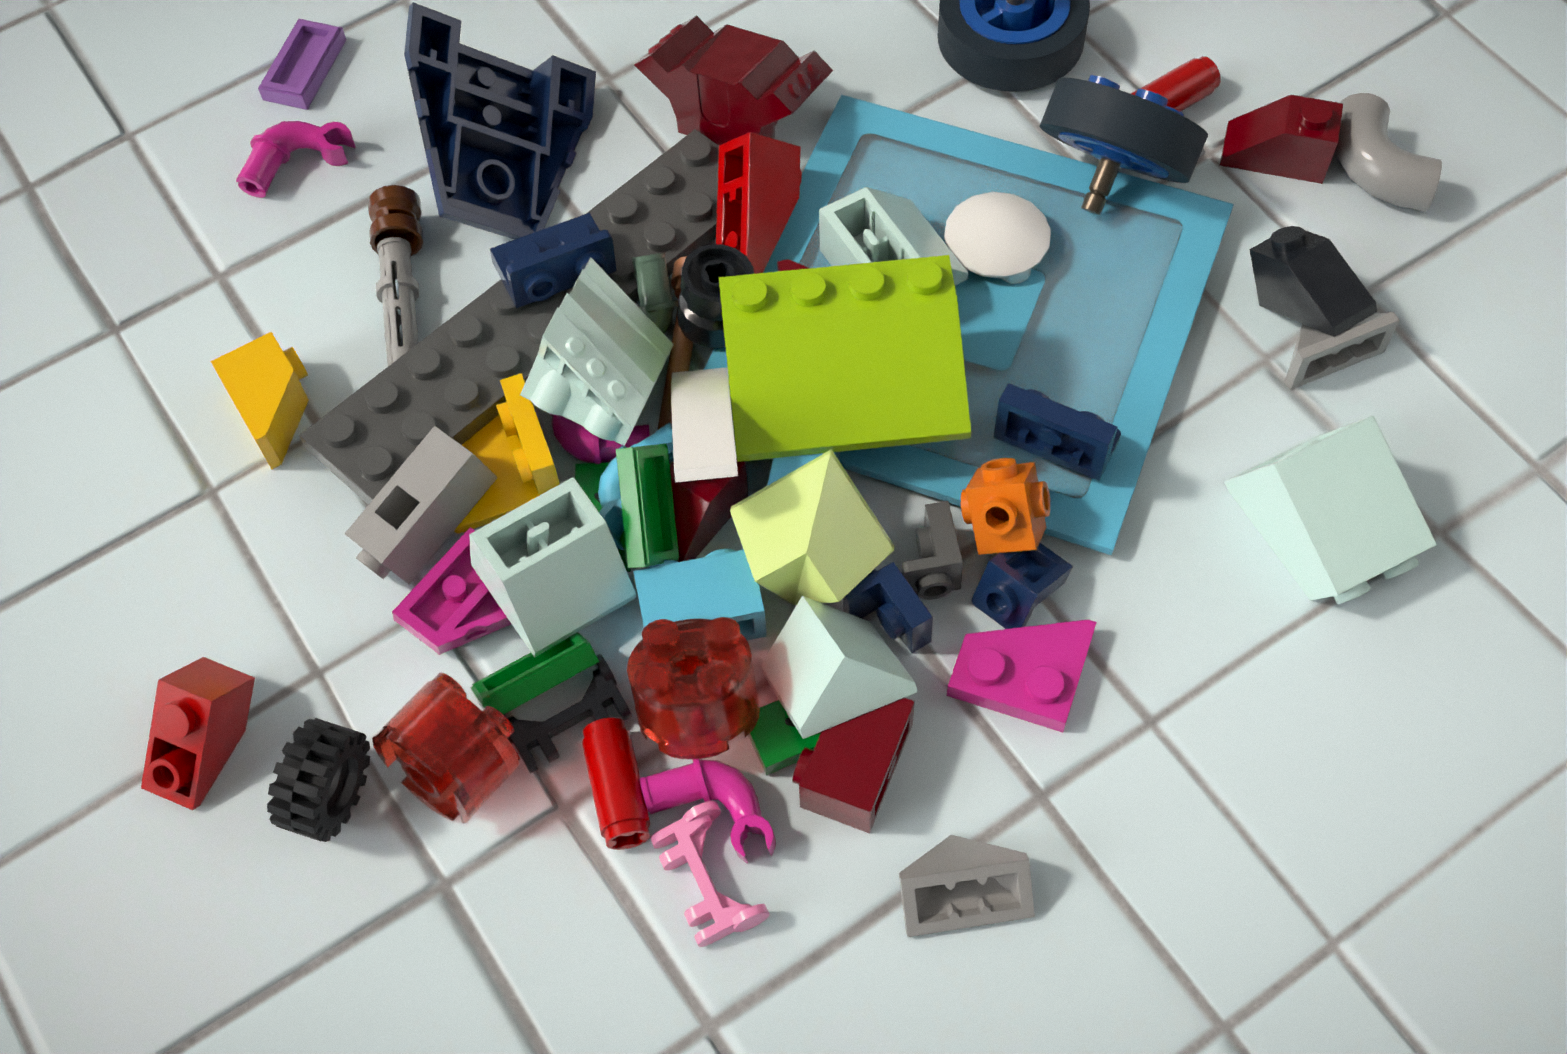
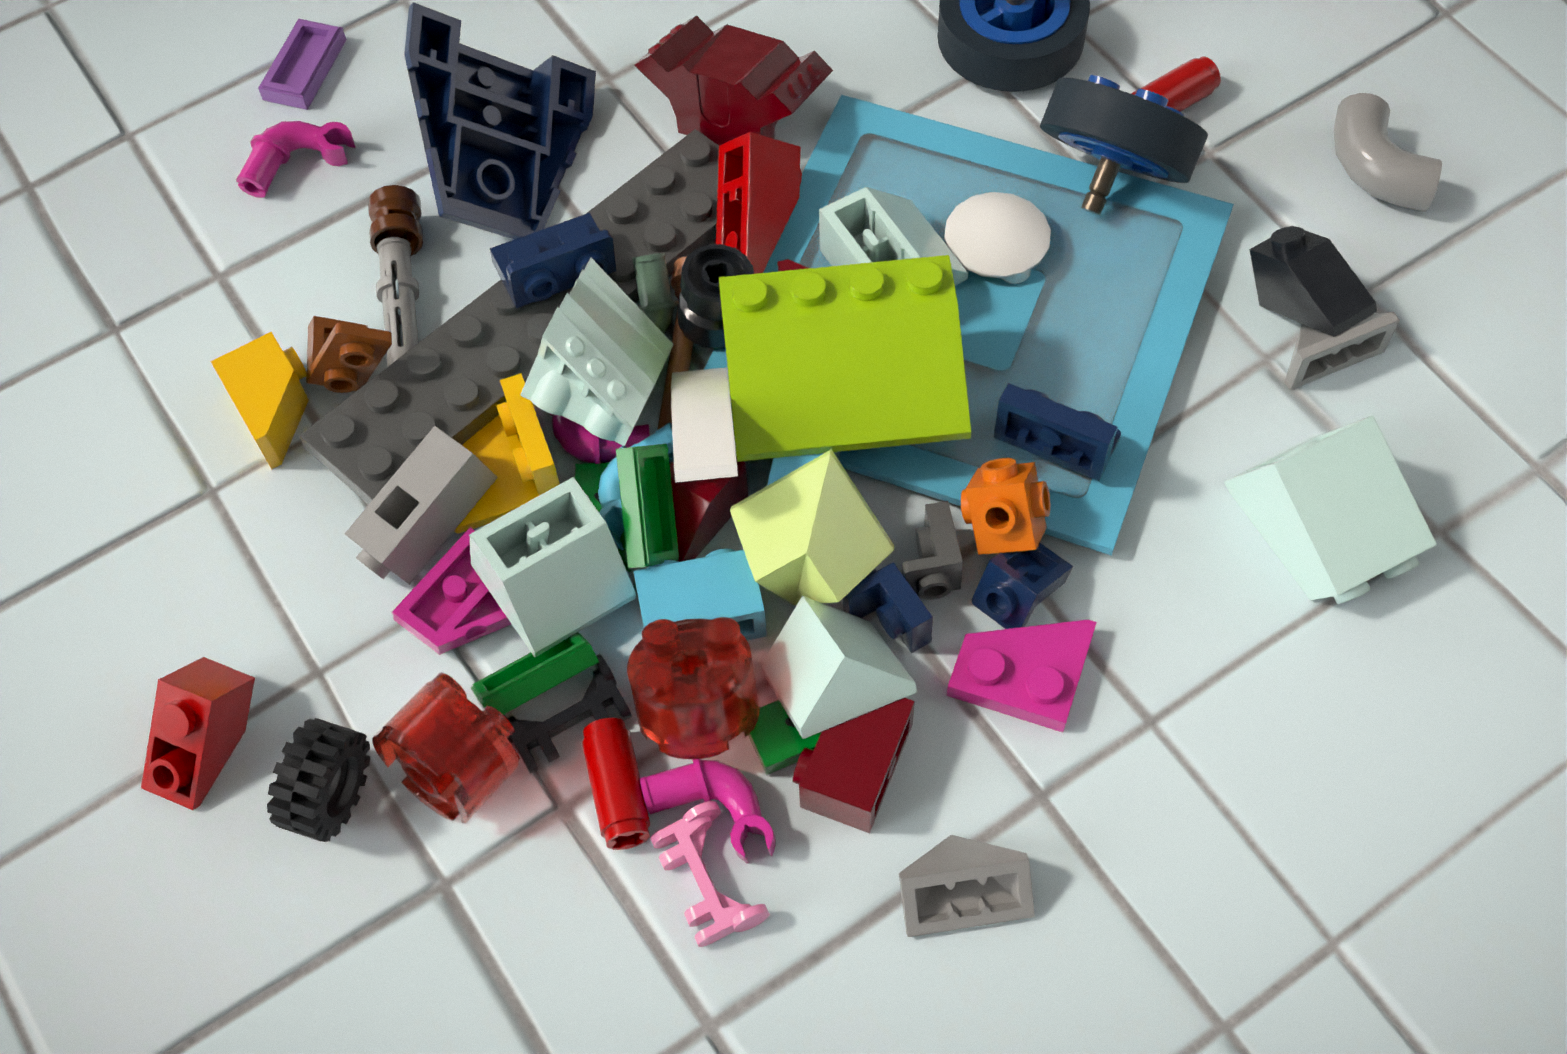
(343, 353): none -> dark orange bracket
(1285, 138): dark red slope -> none

